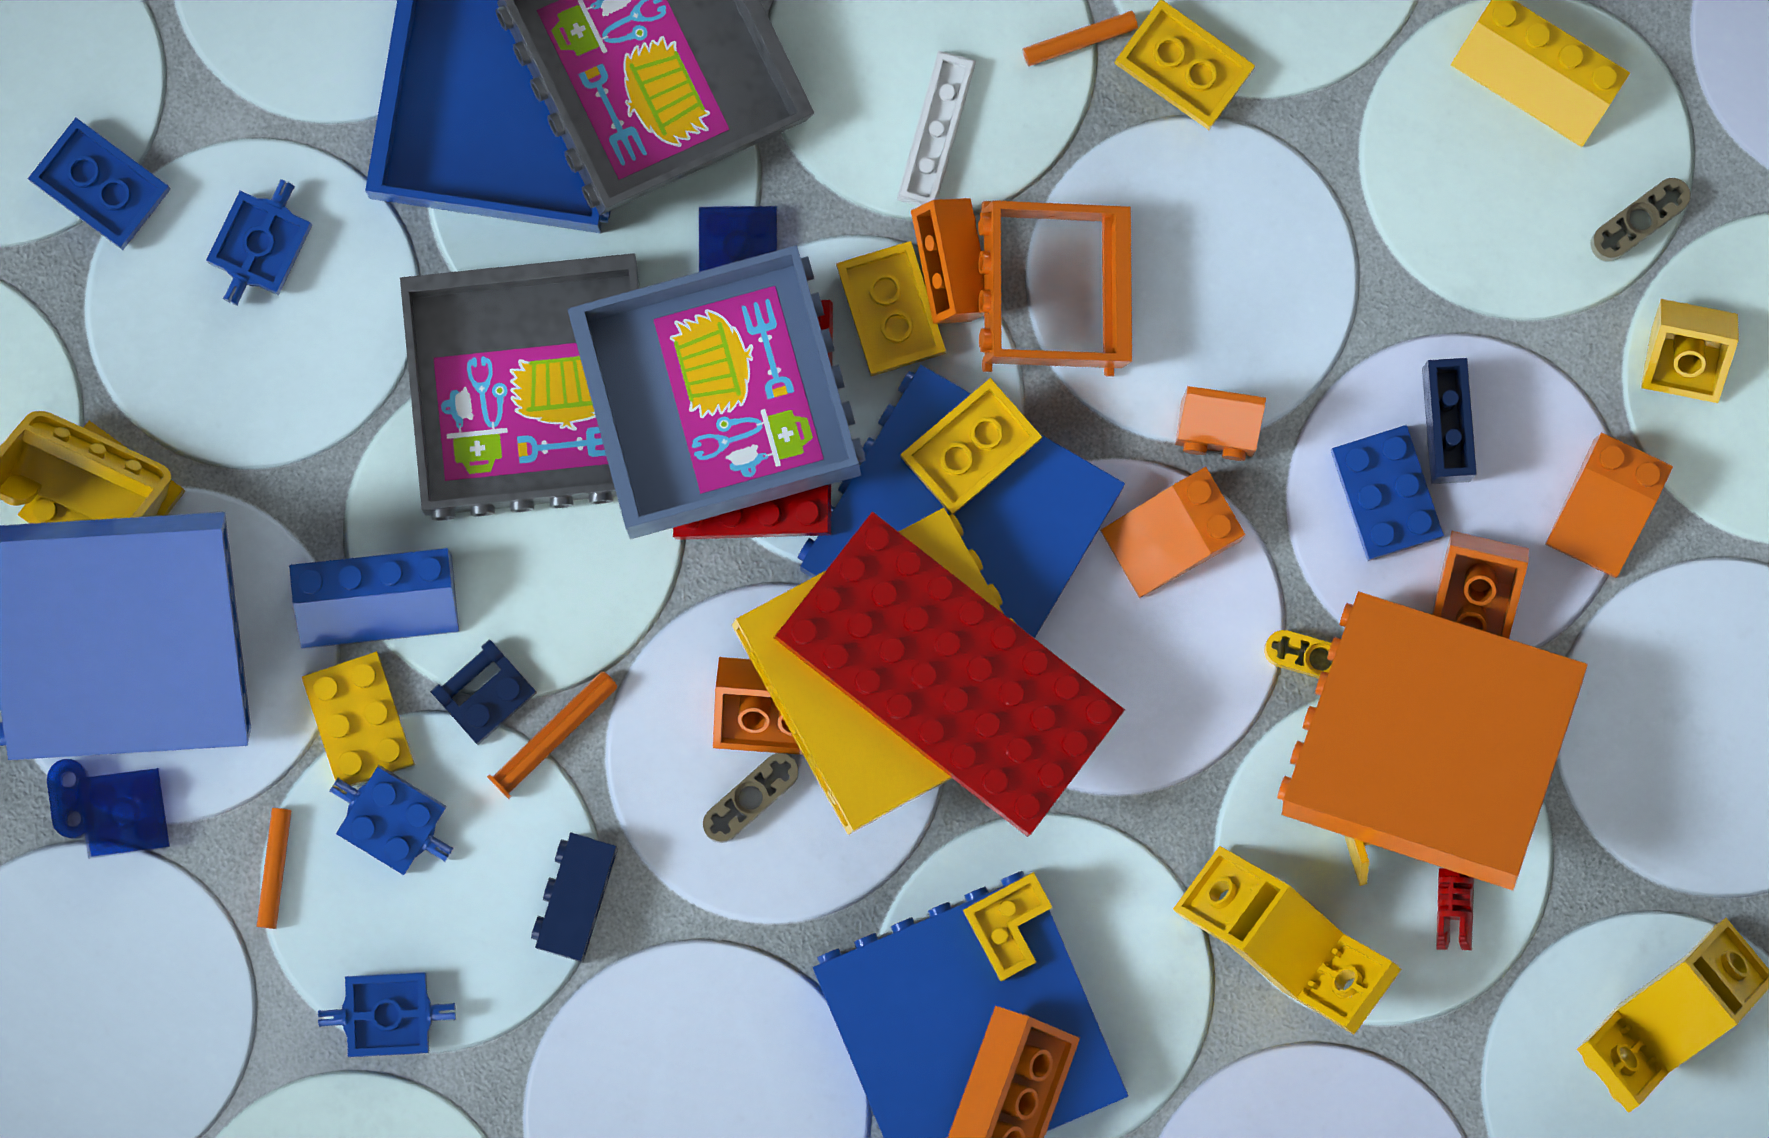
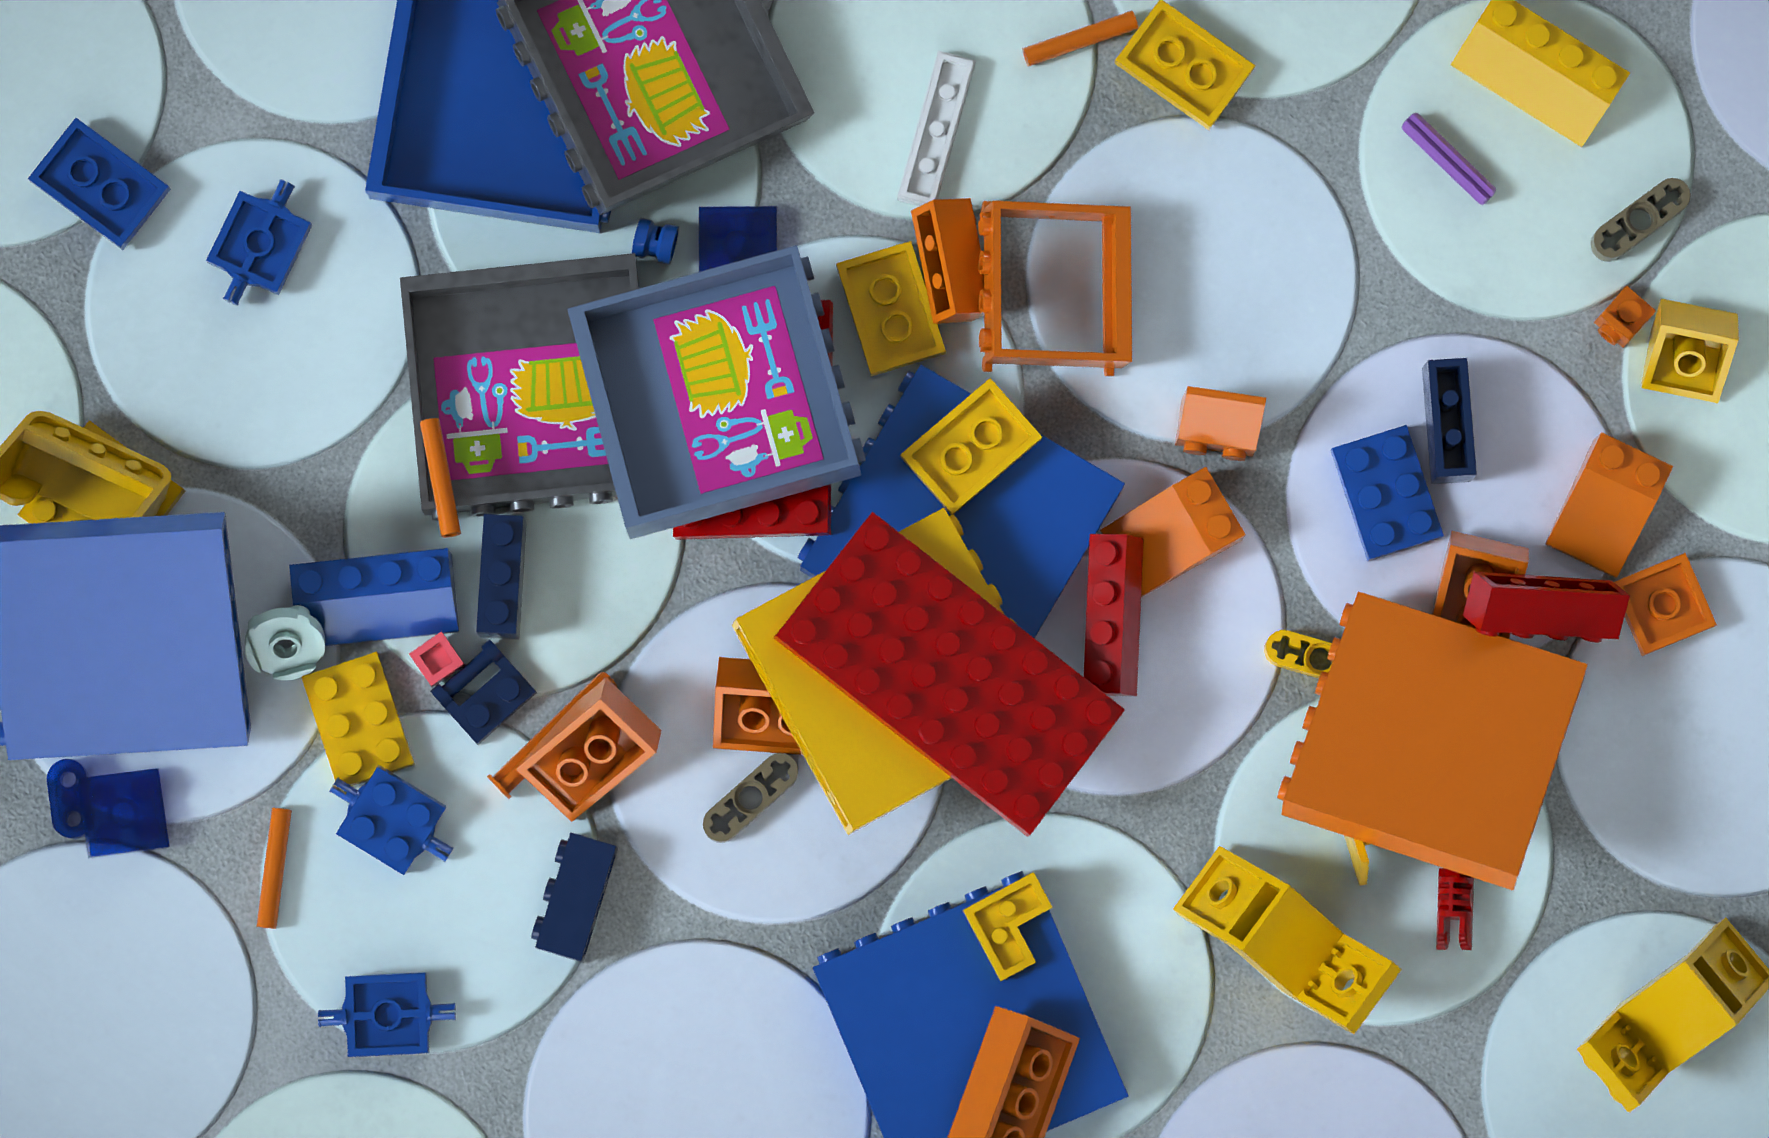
(281, 624): none -> light aqua plate
(436, 659): none -> coral plate
(440, 477): none -> orange piece
(501, 576): none -> dark blue brick
(590, 750): none -> orange slope
(655, 240): none -> blue wheel
(1113, 613): none -> red brick
(1448, 158): none -> medium lavender axle
(1545, 606): none -> red brick
(1623, 317): none -> orange bracket
(1665, 604): none -> orange plate

